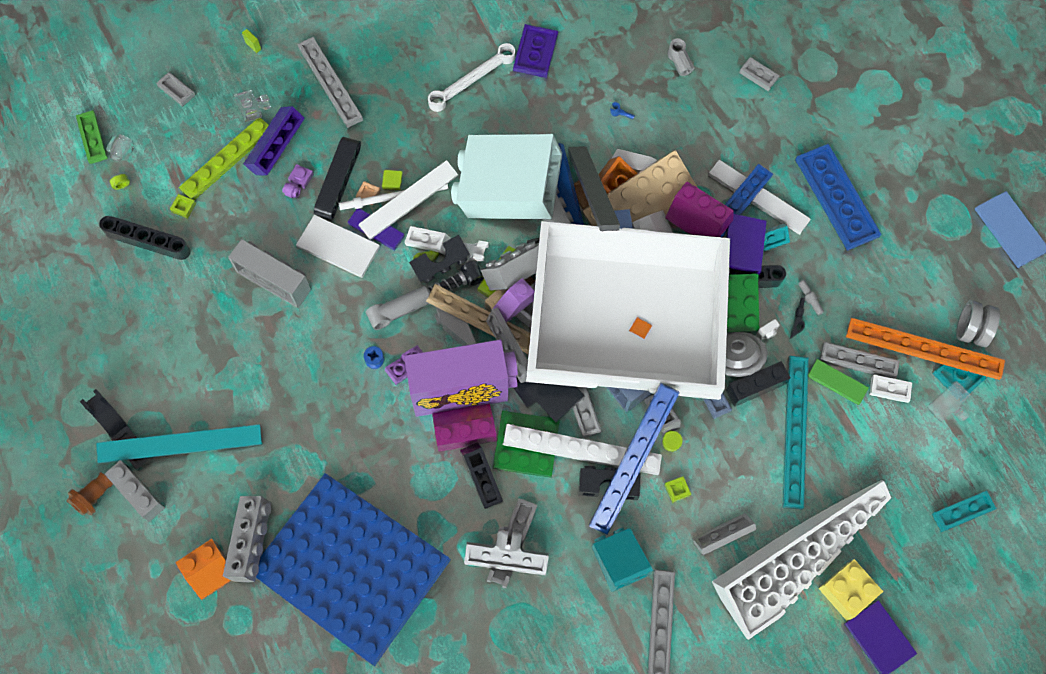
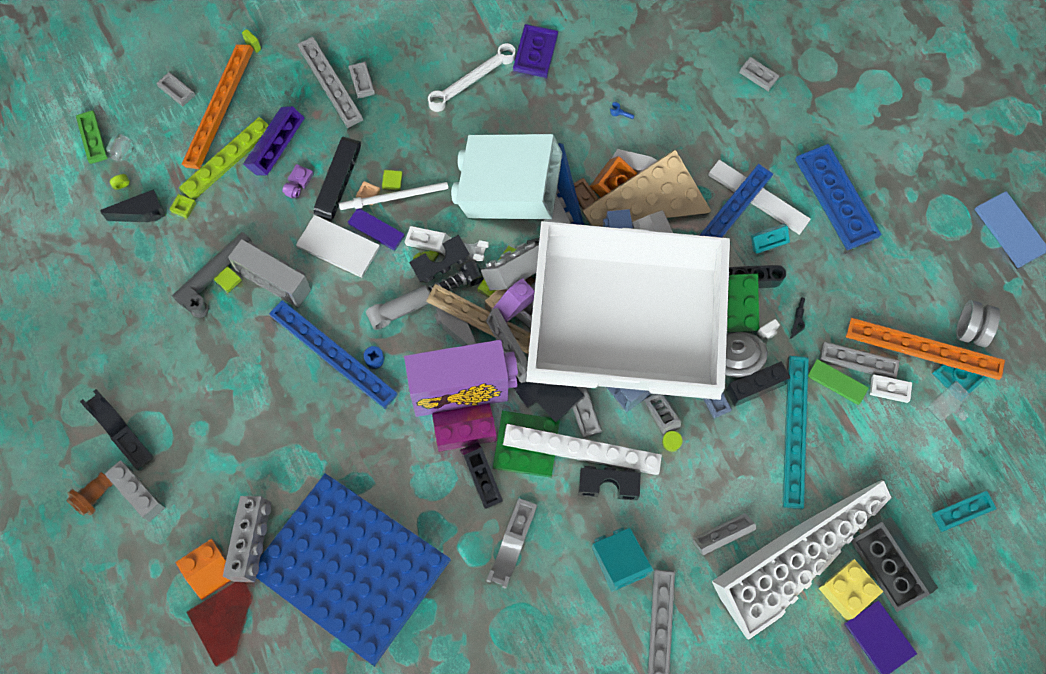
(138, 231): black beam -> none
(140, 208): none -> black slope
(178, 443): teal tile -> none
(188, 294): none -> dark grey axle
(217, 107): none -> orange plate
(222, 621): none -> clear red plate
(227, 279): none -> lime tile
(250, 106): clear plate -> none
(333, 354): none -> blue plate
(361, 80): none -> light grey plate
(397, 369): medium lavender slope -> none
(408, 200): white tile -> none
(507, 554): plate -> none
(593, 189): dark grey tile -> none
(634, 458): tile -> none
(640, 328): orange sticker -> none
(677, 489): lime tile -> none
(680, 58): light grey piece -> none
(699, 212): magenta slope -> none
(746, 243): dark purple tile -> none
(811, 297): light grey bar -> none
(894, 564): none -> dark grey slope

